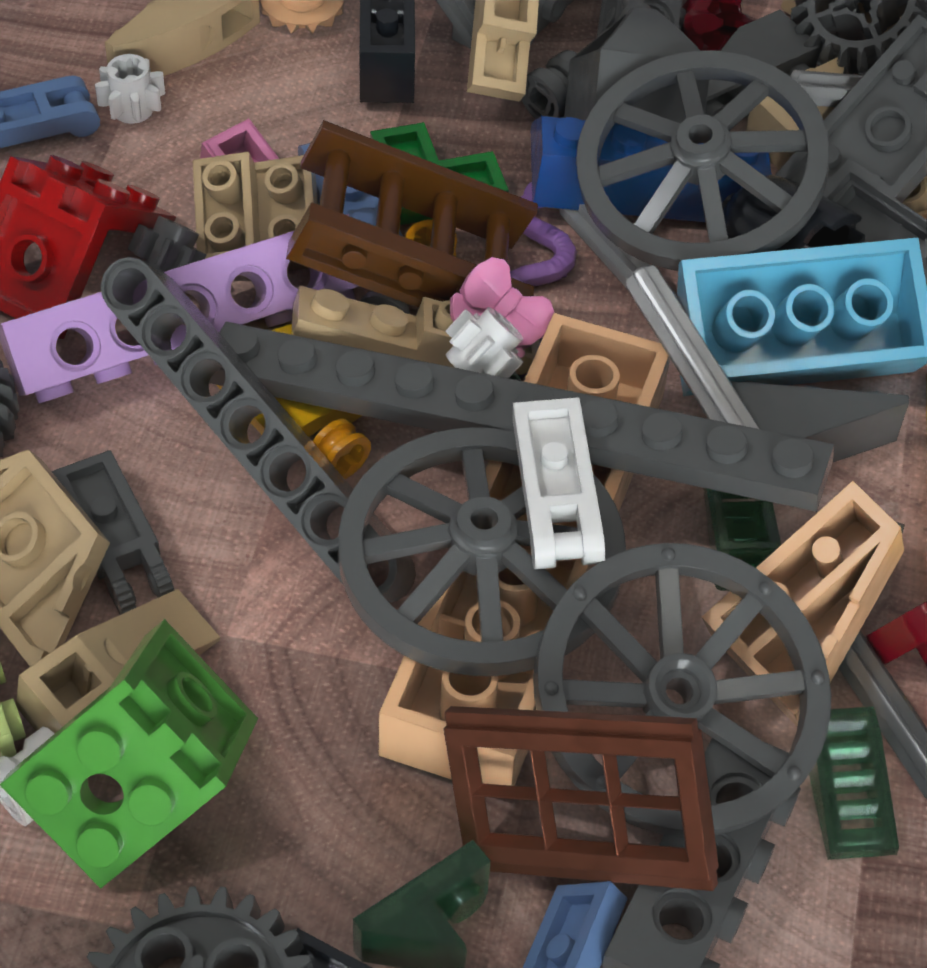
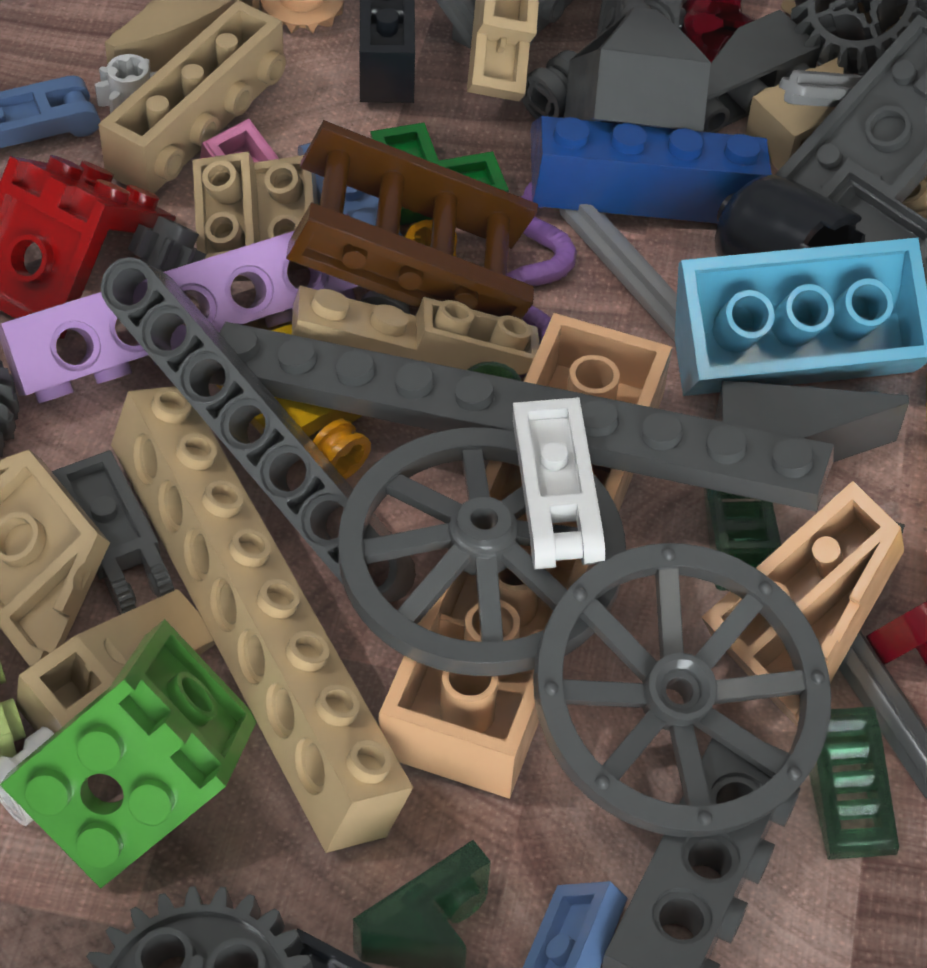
(193, 97): none -> tan brick
(261, 621): none -> tan brick
(484, 343): white gear -> none
(491, 287): bright pink piece -> none
(590, 734): copper piece -> none
(687, 348): light grey axle -> none
(702, 162): dark grey wheel -> none

